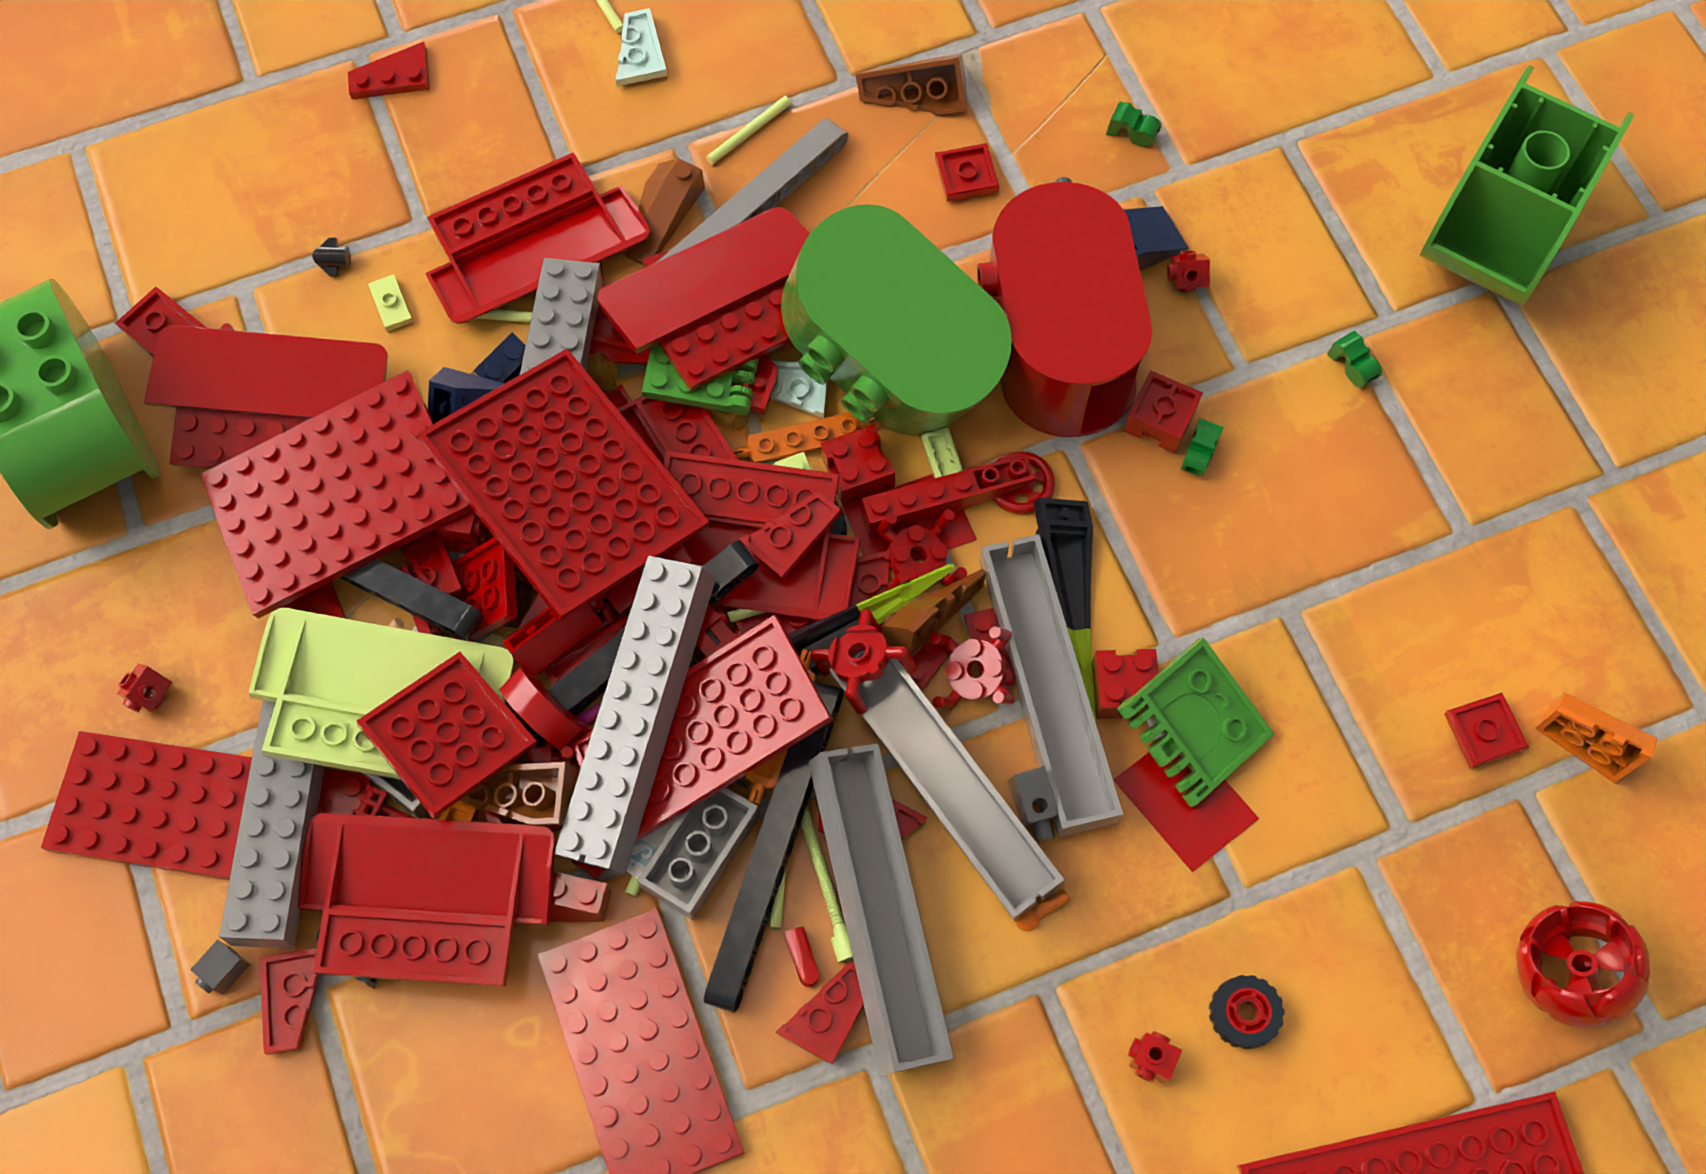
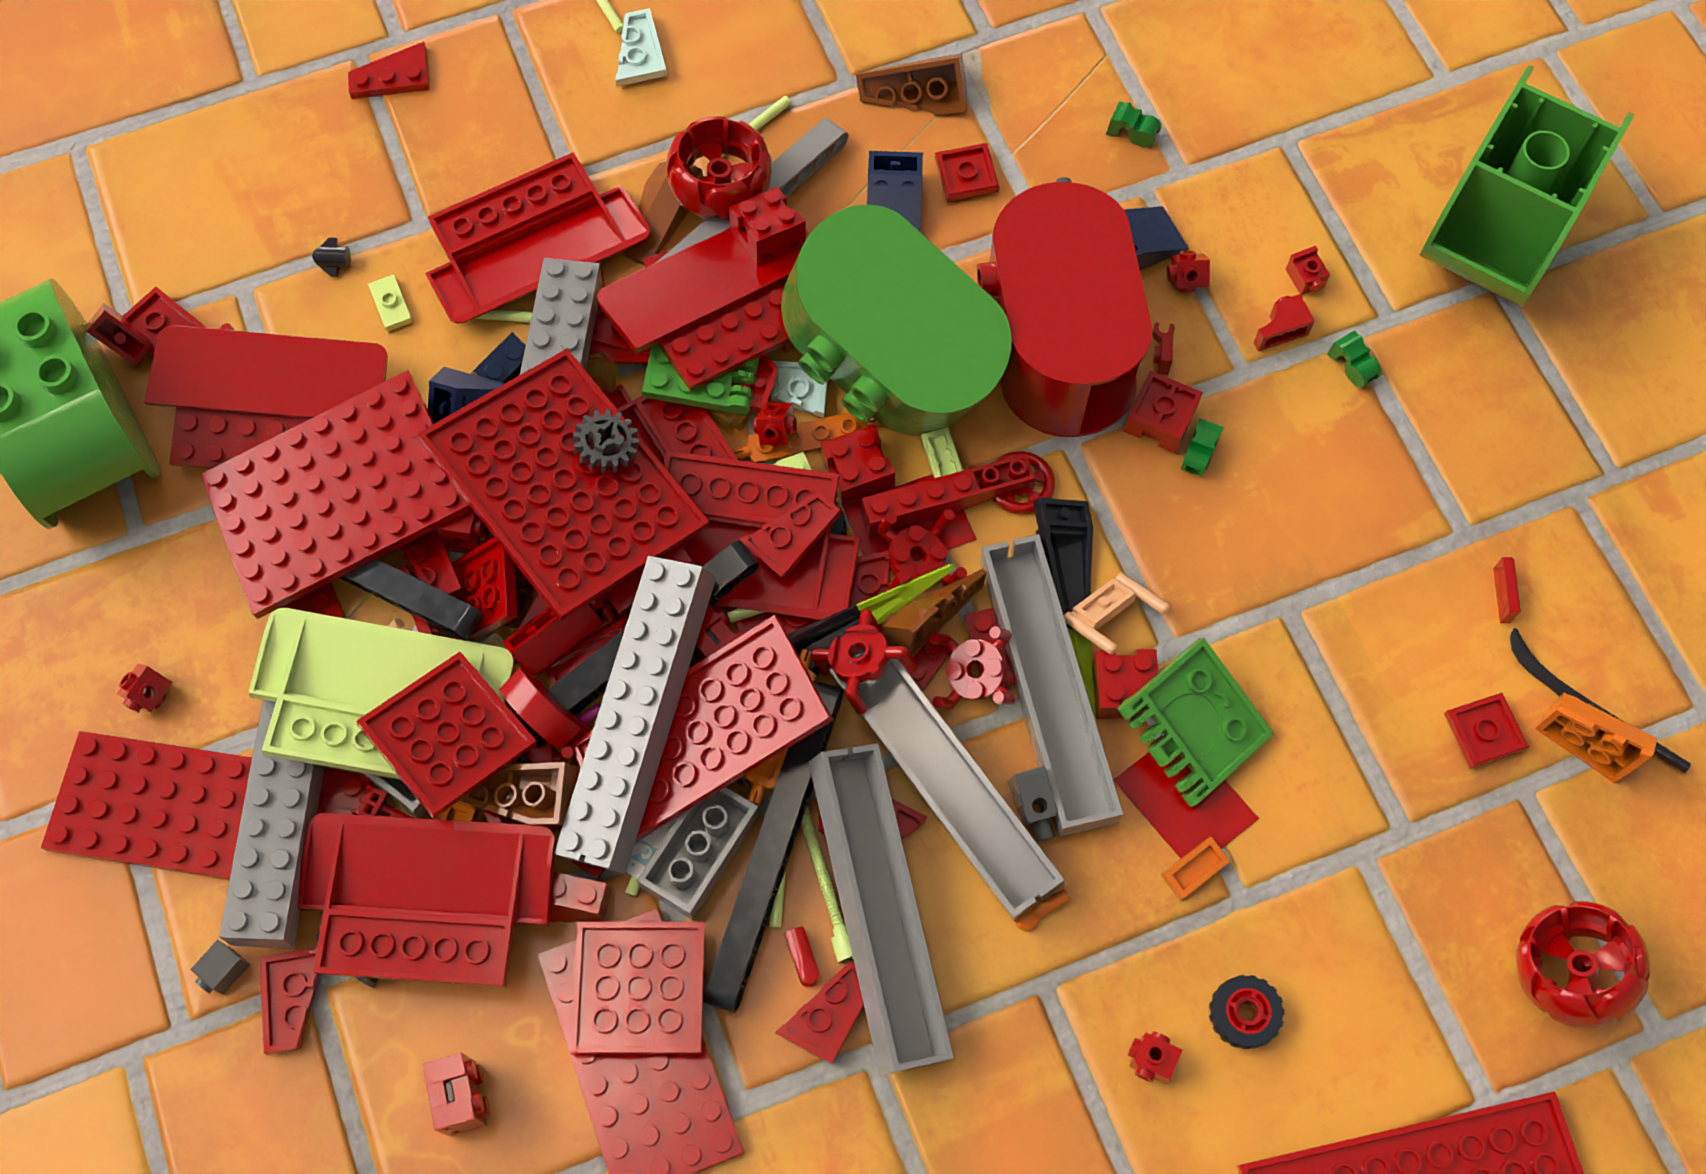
(118, 334): none -> red slope
(456, 1094): none -> piece
(596, 432): none -> dark grey gear
(638, 988): none -> plate
(716, 191): none -> red wheel
(767, 226): none -> red piece
(775, 424): none -> red brick
(896, 183): none -> dark blue slope
(1105, 605): none -> light nougat plate
(1164, 352): none -> red plate
(1195, 868): none -> orange tile
(1289, 322): none -> red arch
(1307, 271): none -> red brick
(1506, 590): none -> red tile
(1536, 669): none -> black piece

